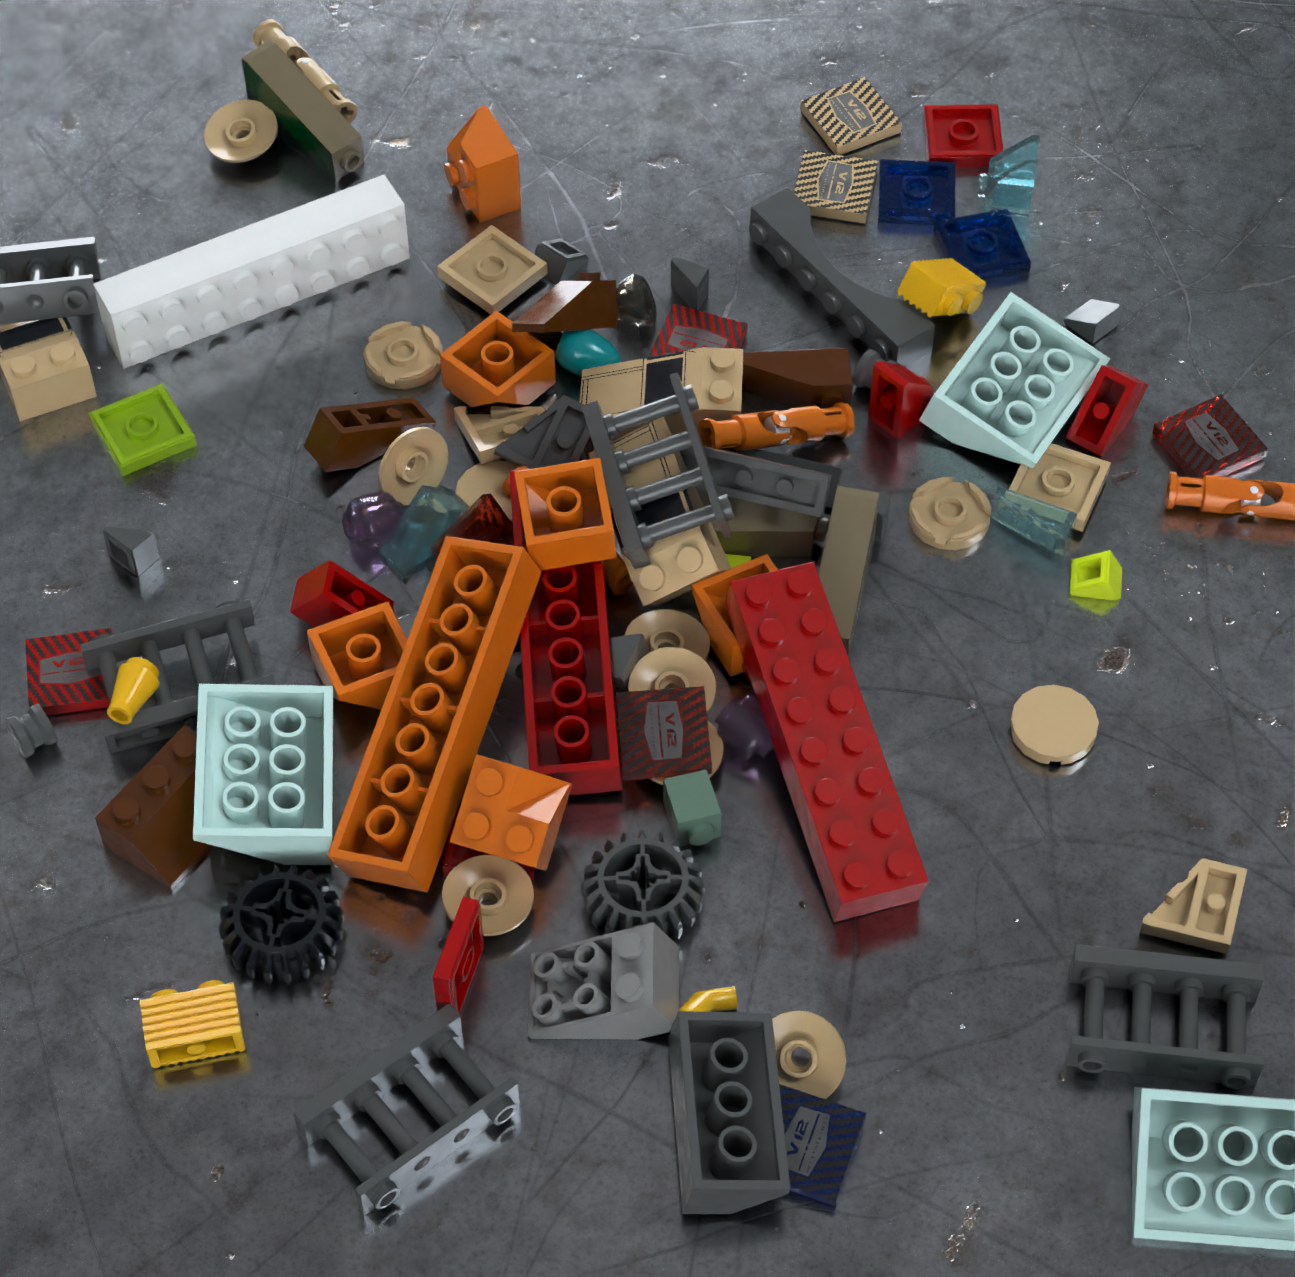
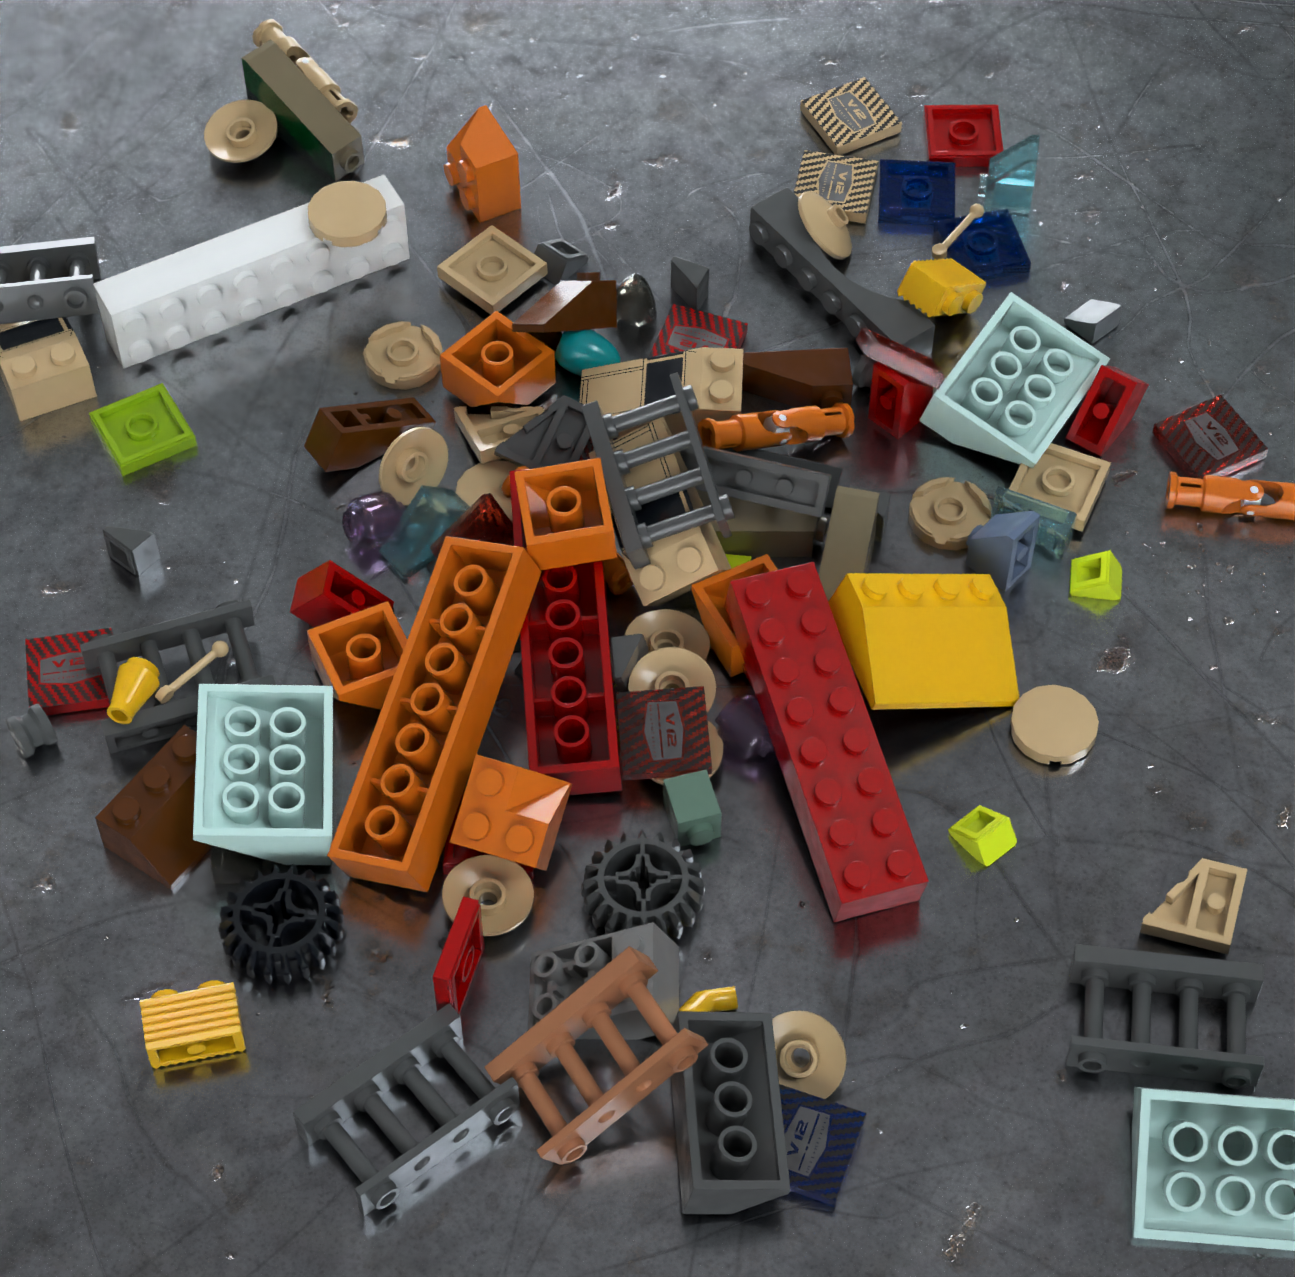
(165, 693): none -> tan hinge
(347, 213): none -> tan tile
(556, 1036): none -> nougat fence
(825, 224): none -> tan dish
(900, 357): none -> tile
(927, 640): none -> yellow slope
(940, 250): none -> tan hinge
(984, 834): none -> neon yellow slope
(1003, 547): none -> sand blue slope

